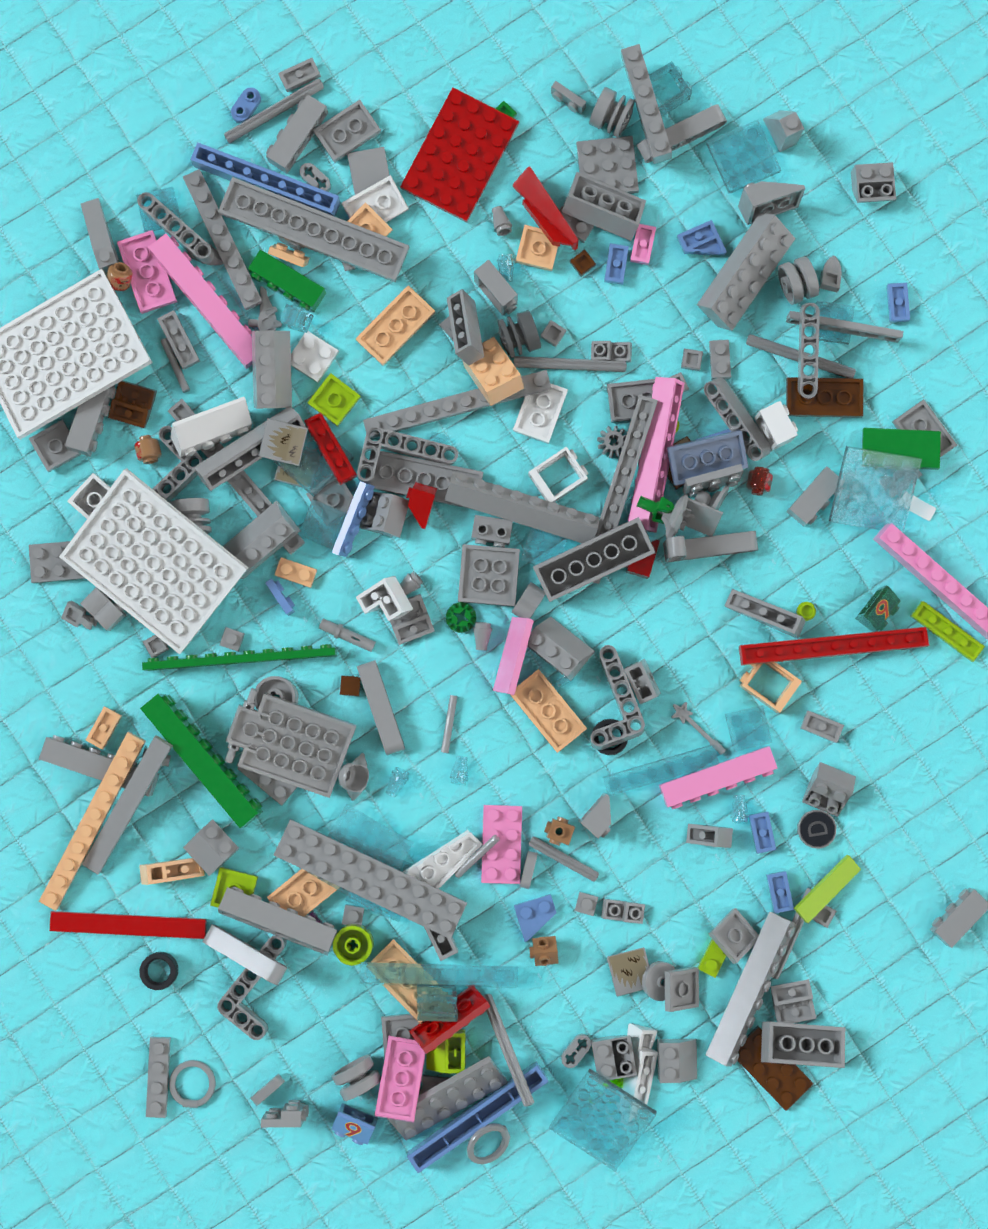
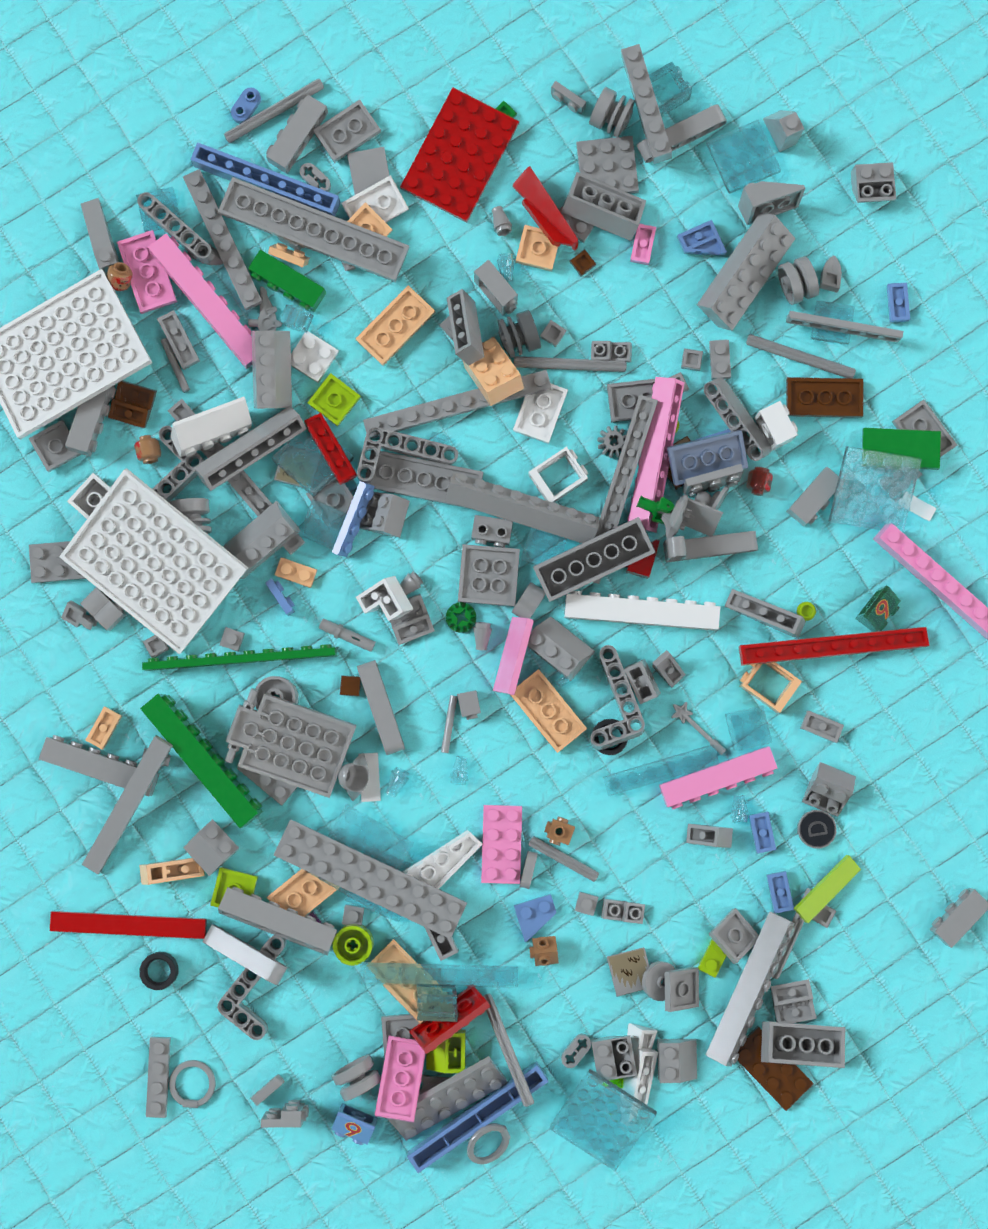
(92, 820): light nougat plate -> none
(283, 441): slope -> none
(299, 74): light grey plate -> none
(372, 790): none -> white sticker
(421, 501): red slope -> none
(469, 704): none -> light grey brick
(477, 855): light grey bar -> none
(598, 817): light grey slope -> none
(616, 264): medium blue plate -> none
(642, 611): none -> white brick
(668, 668): none -> light grey slope
(812, 340): light grey beam -> none
(947, 631): lime tile -> none

